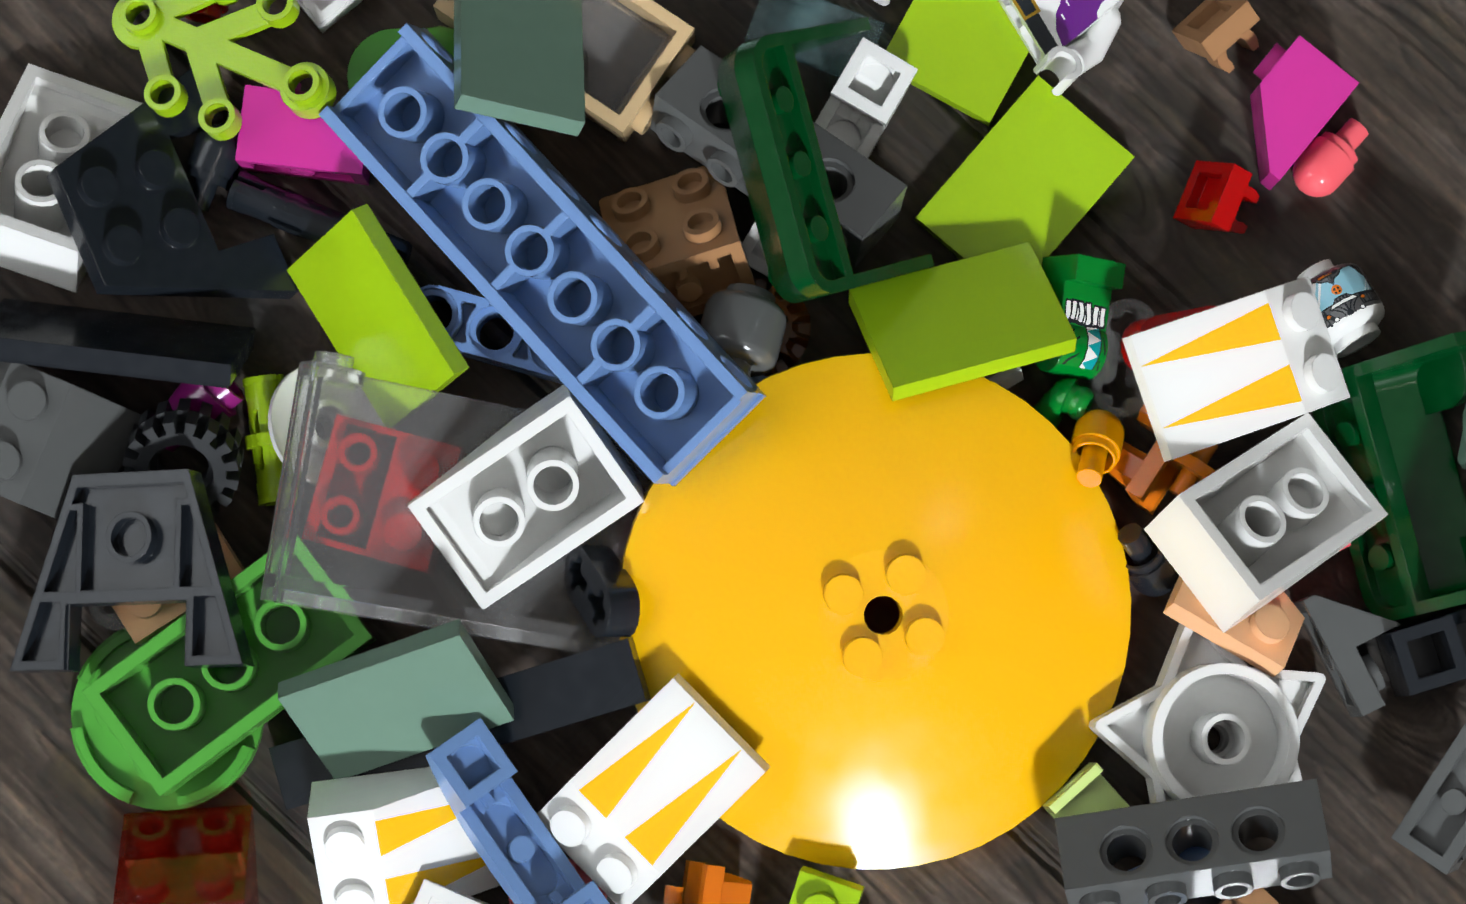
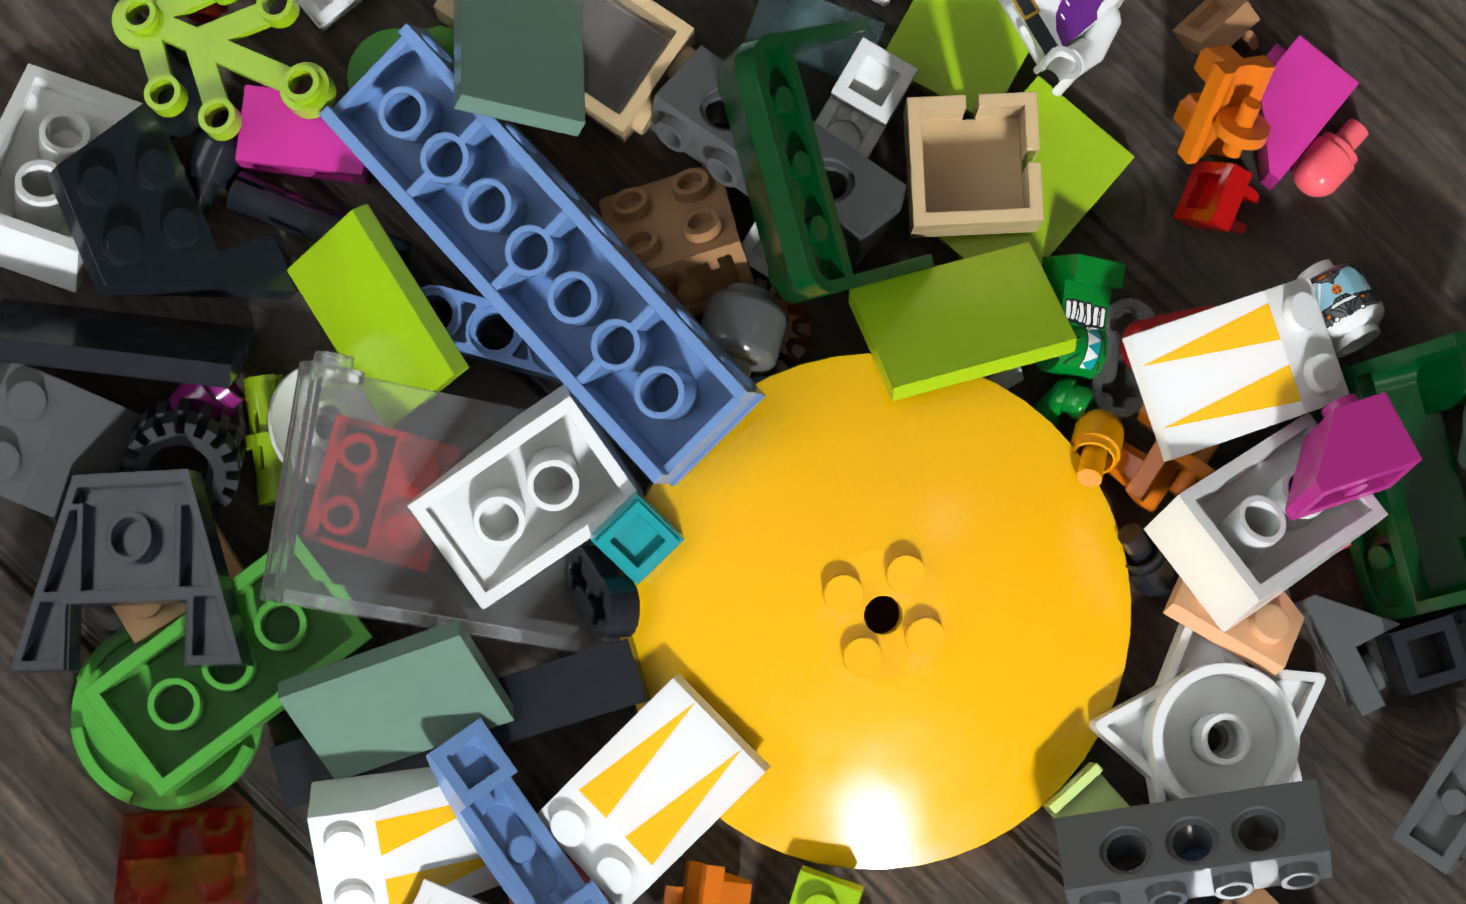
(637, 537): none -> teal tile
(969, 171): none -> tan piece
(1226, 112): none -> orange hips
(1350, 455): none -> dark pink slope

